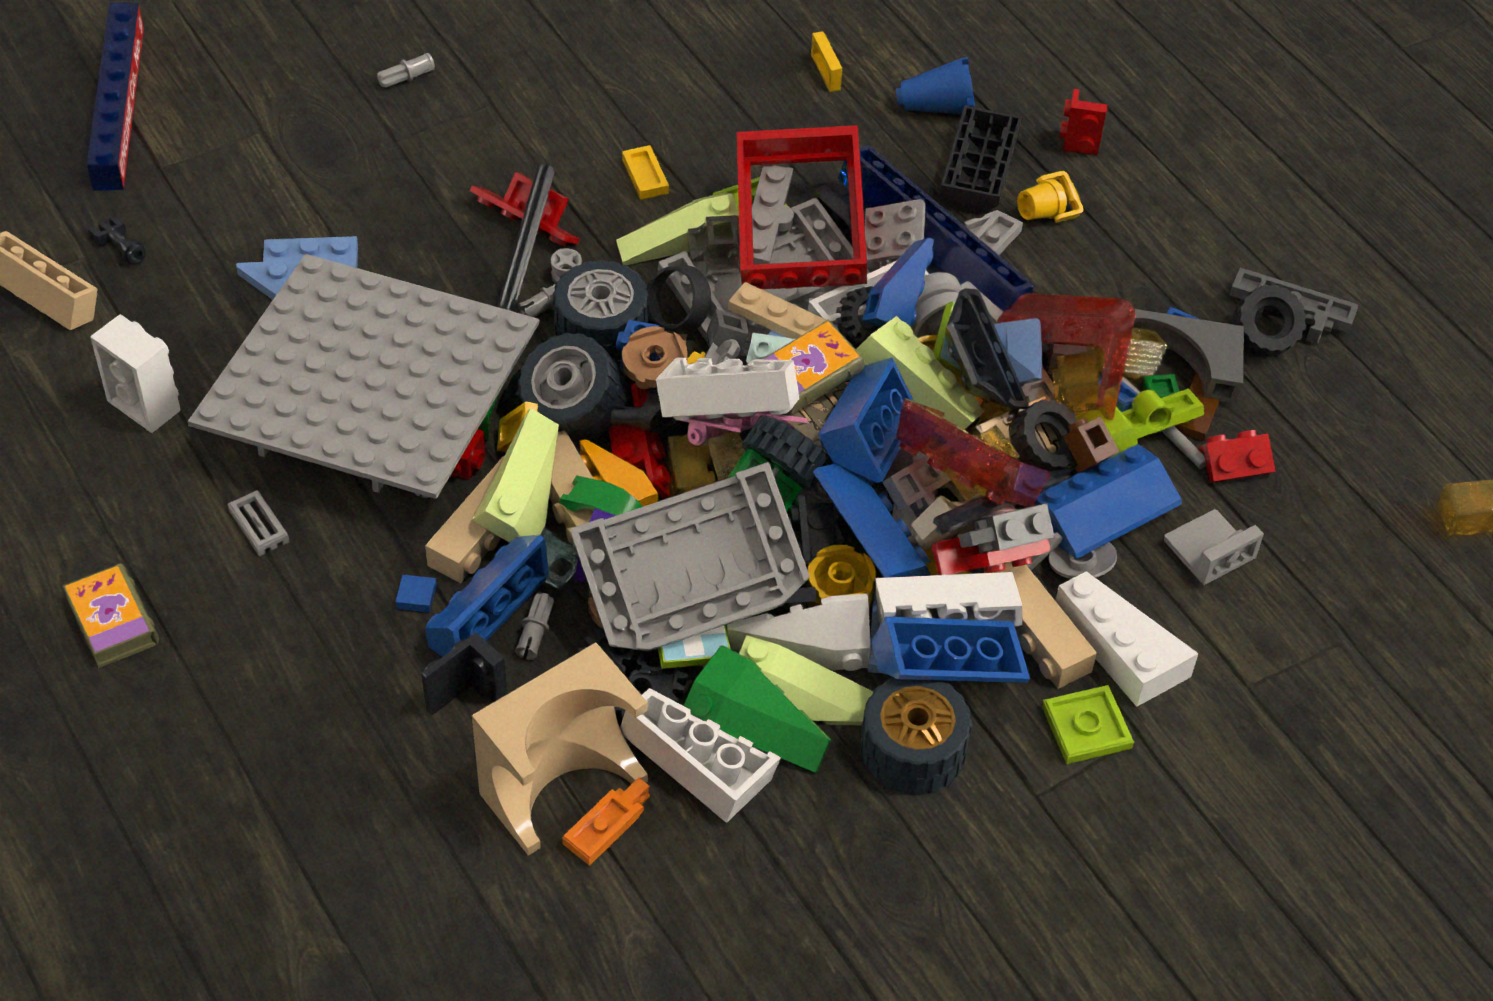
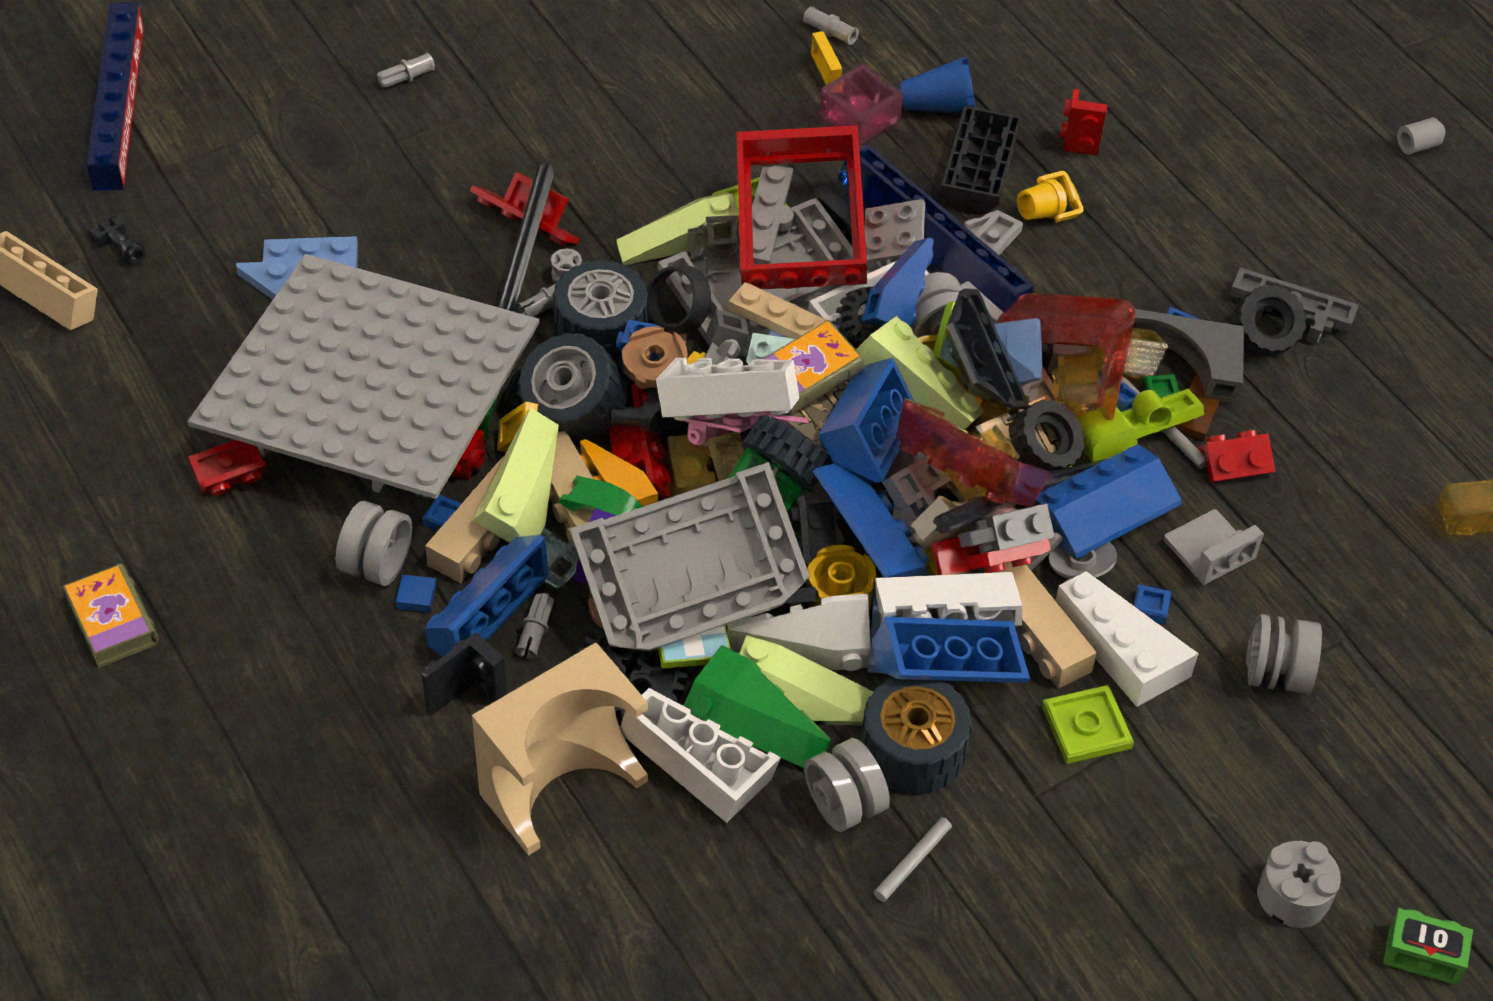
(136, 372): white brick -> none
(227, 465): none -> red bracket
(268, 540): light grey tile -> none
(373, 543): none -> light grey wheel
(440, 512): none -> blue tile
(606, 821): orange hinge -> none
(645, 172): yellow tile -> none
(830, 25): none -> light grey pin
(847, 784): none -> light grey wheel
(855, 100): none -> clear pink piece
(912, 859): none -> light grey bar
(1090, 443): reddish brown brick -> none
(1153, 602): none -> blue tile
(1284, 654): none -> light grey wheel
(1299, 883): none -> light grey brick
(1421, 135): none -> light grey brick
(1428, 946): none -> bright green brick

